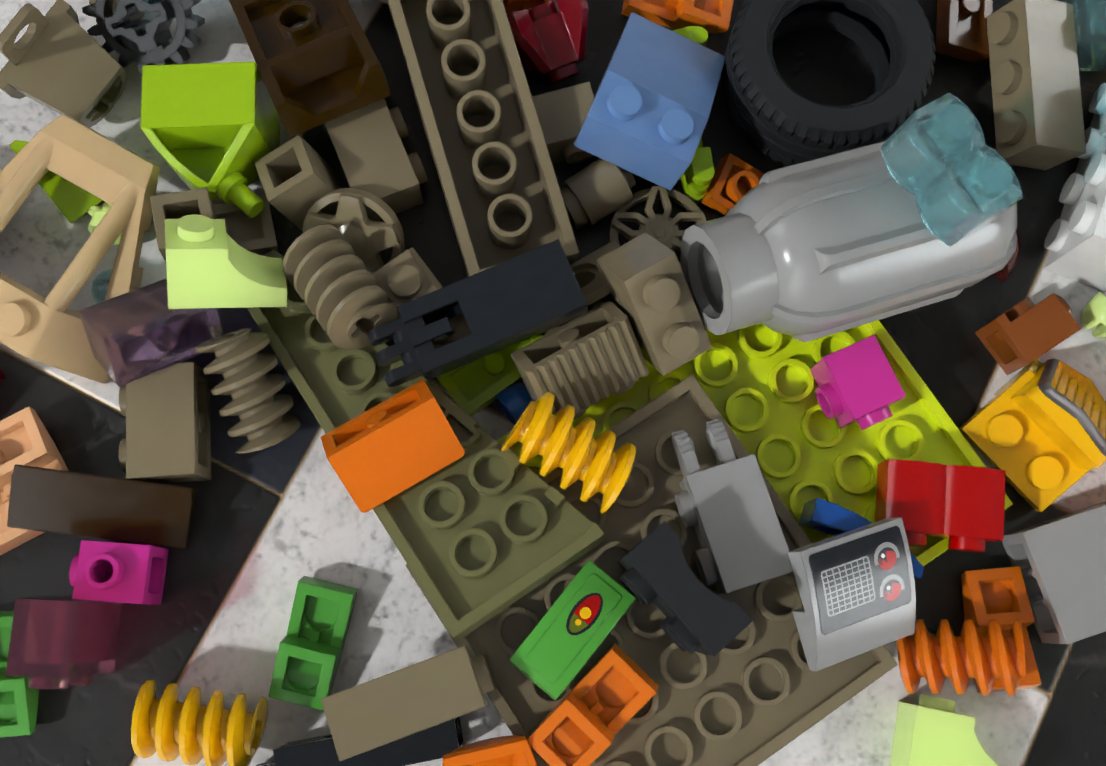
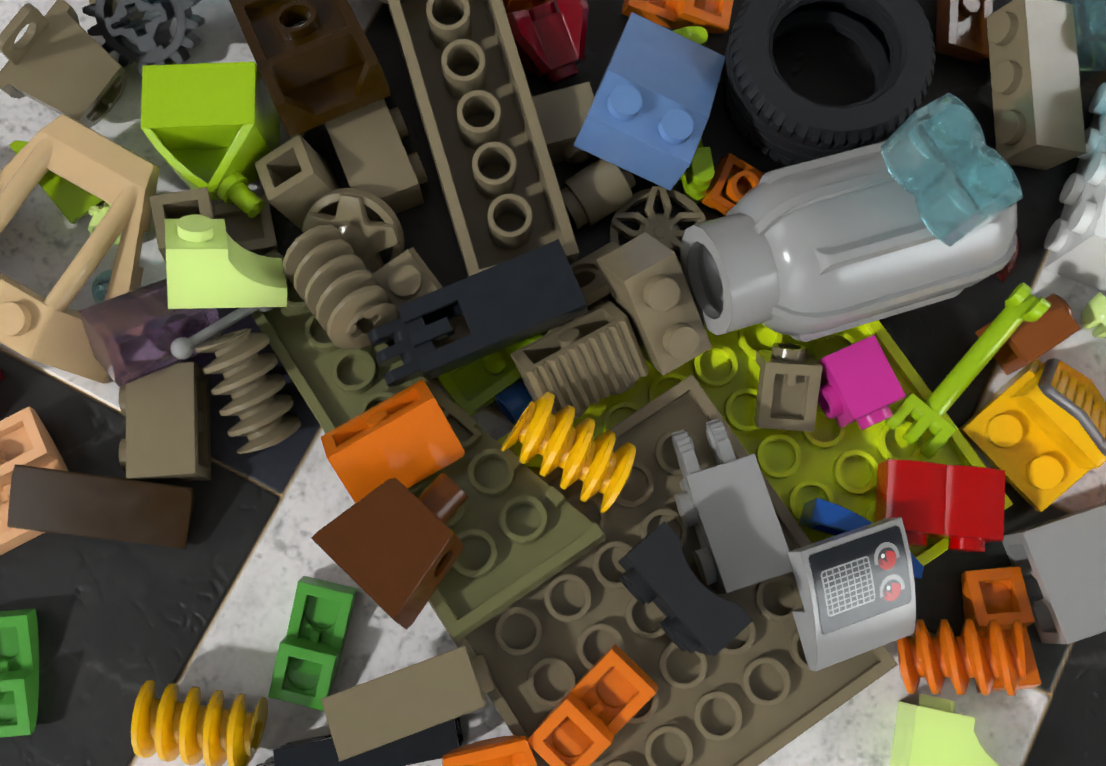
(63, 641): clear pink brick -> none
(119, 572): dark pink brick -> none
(183, 347): none -> light grey hinge
(397, 544): none -> reddish brown torso
(572, 630): bright green slope -> none
(787, 388): none -> dark tan bracket
(929, 415): none -> lime hinge

